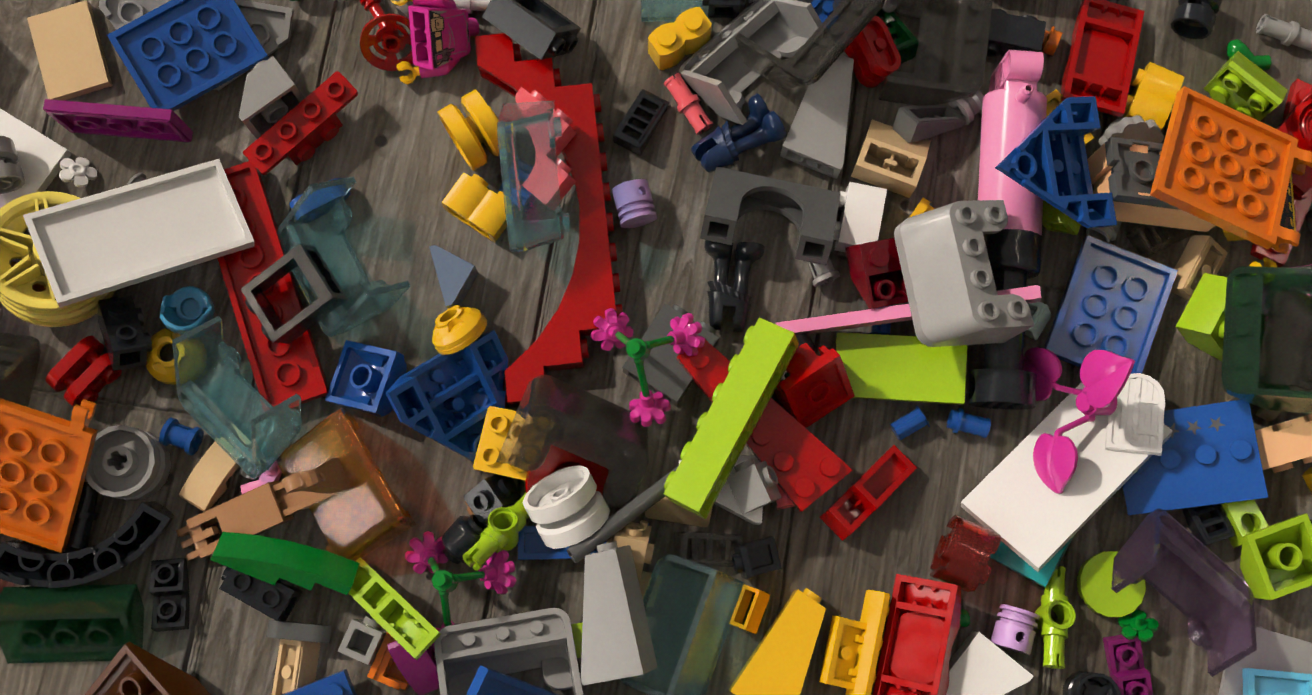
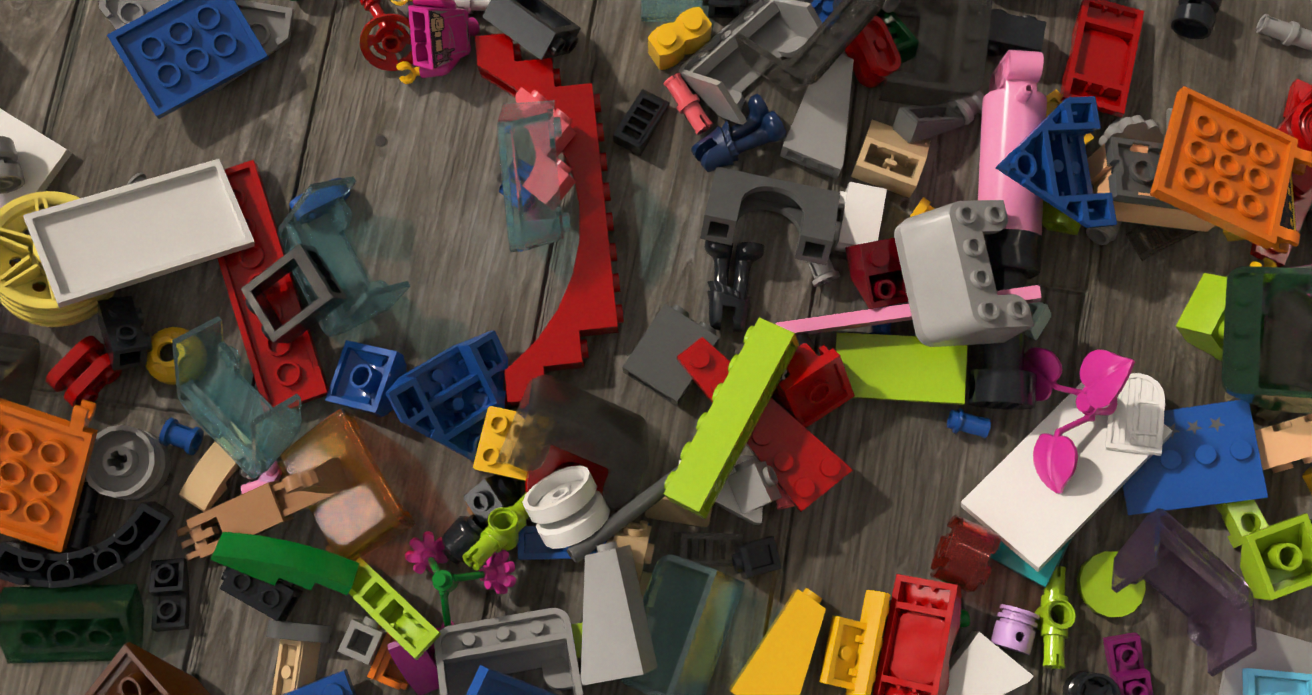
(69, 51): tan tile -> none
(77, 171): white plant -> none
(118, 120): magenta tile -> none
(186, 309): dark azure hair -> none
(267, 96): light grey slope -> none
(304, 126): red bracket -> none
(453, 275): sand blue slope -> none
(457, 329): yellow piece -> none
(470, 132): yellow wheel -> none
(477, 206): yellow brick -> none
(615, 332): dark pink plant -> none
(634, 203): lavender piece -> none
(755, 612): light orange piece -> none
(868, 492): red slope -> none
(909, 423): blue piece -> none
(1051, 41): orange plate -> none
(1110, 304): blue plate -> none
(1138, 625): green plant -> none
(1153, 93): yellow brick -> none
(1199, 257): tan slope -> none
(1219, 518): black slope -> none
(1246, 88): lime slope -> none
(1261, 61): green arm -> none

